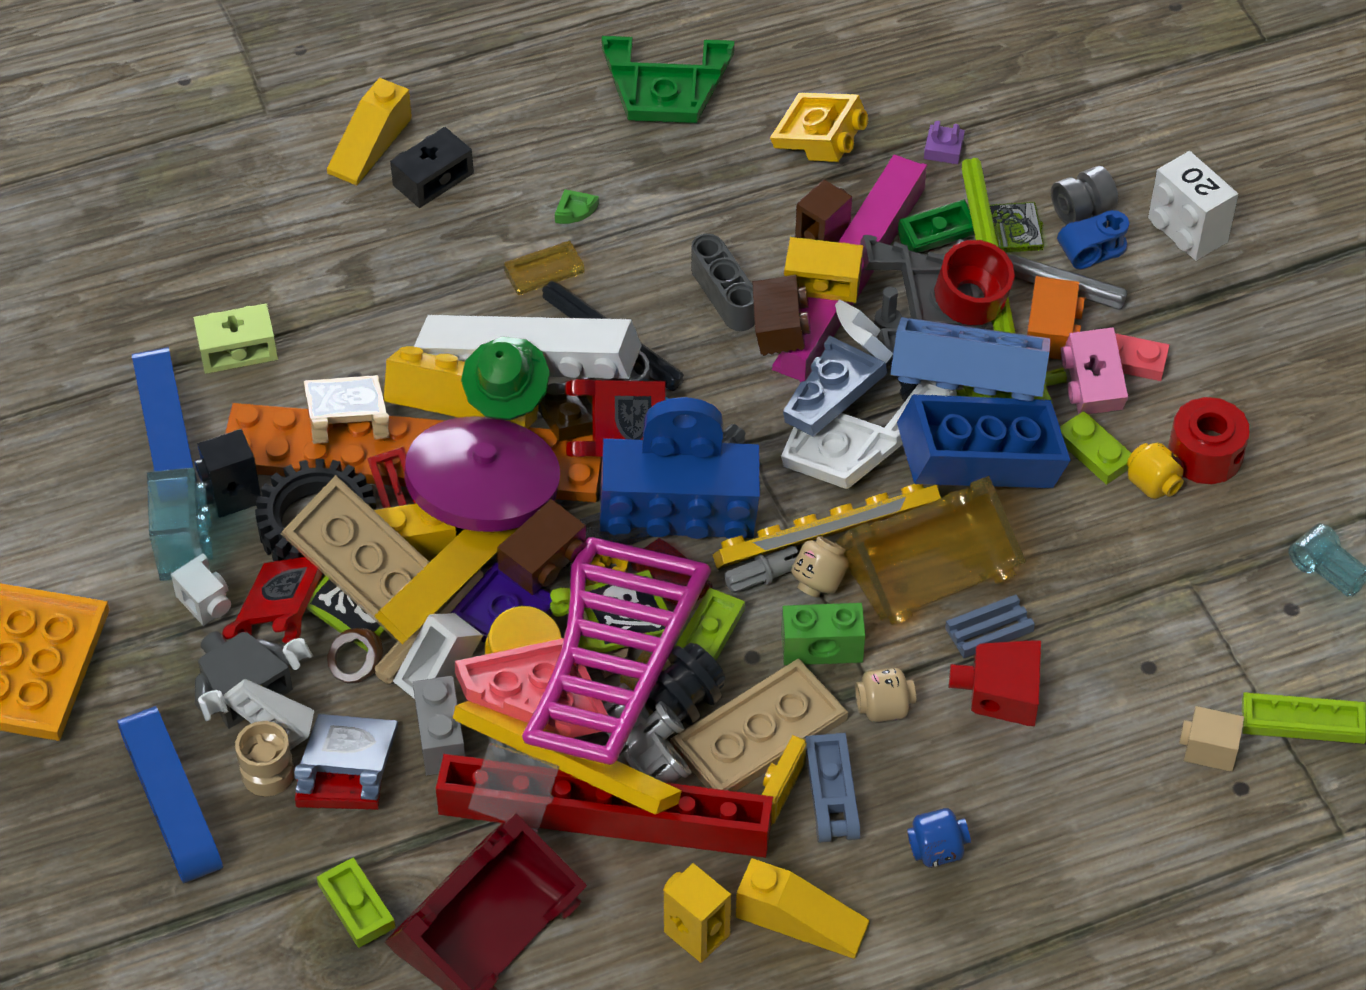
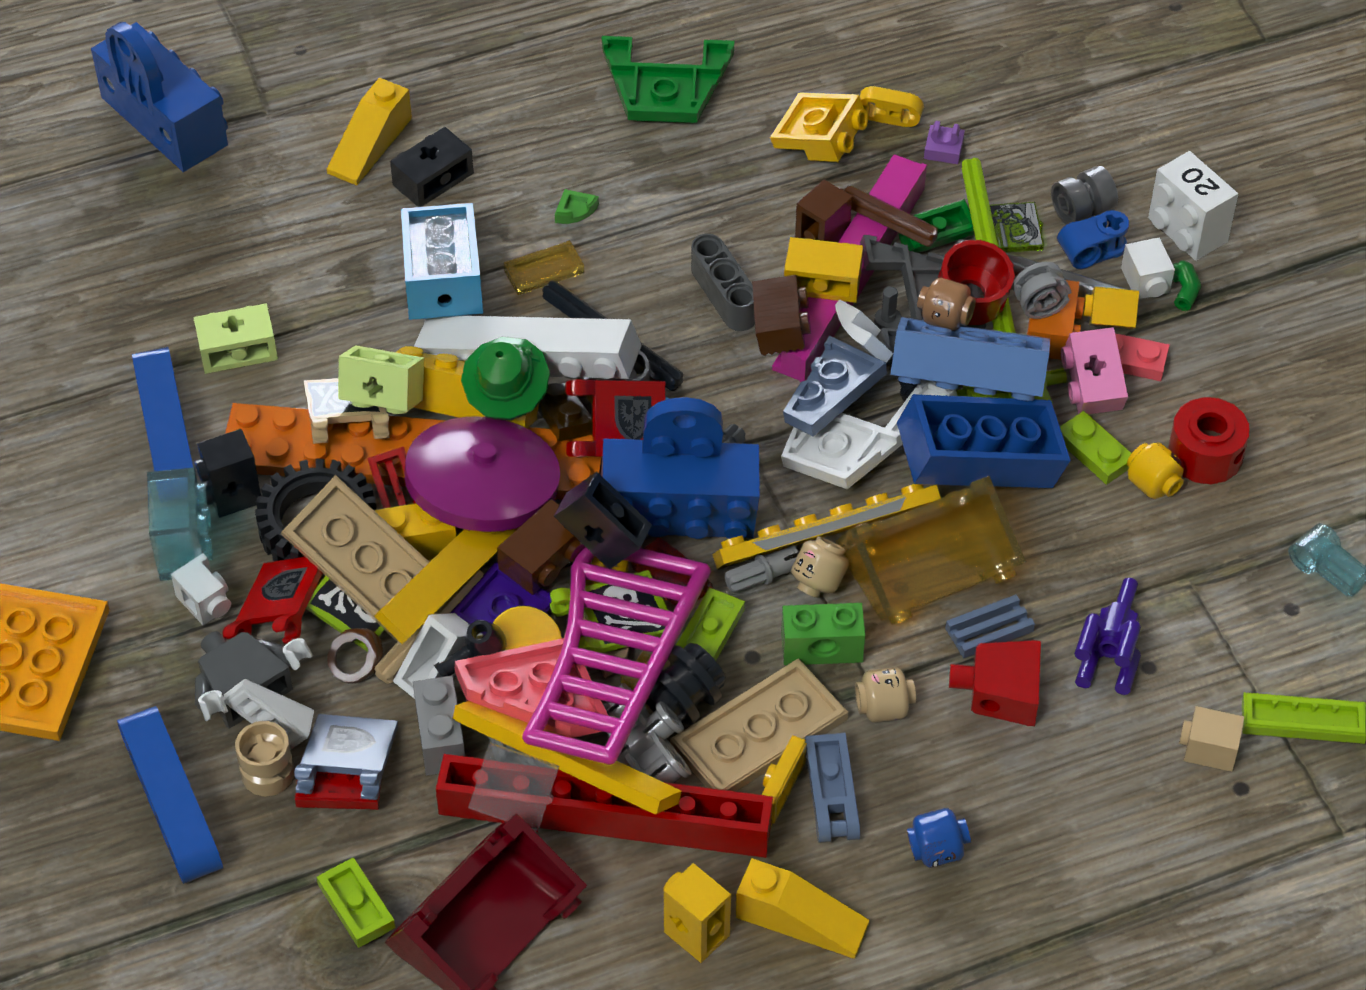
(159, 95): none -> blue brick
(380, 379): none -> yellowish green brick
(441, 261): none -> brick
(493, 642): none -> black bar
(603, 520): none -> black brick
(891, 106): none -> yellow beam
(892, 217): none -> reddish brown axle
(946, 304): none -> medium nougat head
(1041, 290): none -> light grey wheel
(1112, 307): none -> yellow brick
(1112, 636): none -> dark purple plant
(1148, 268): none -> white brick
(1191, 285): none -> green arm

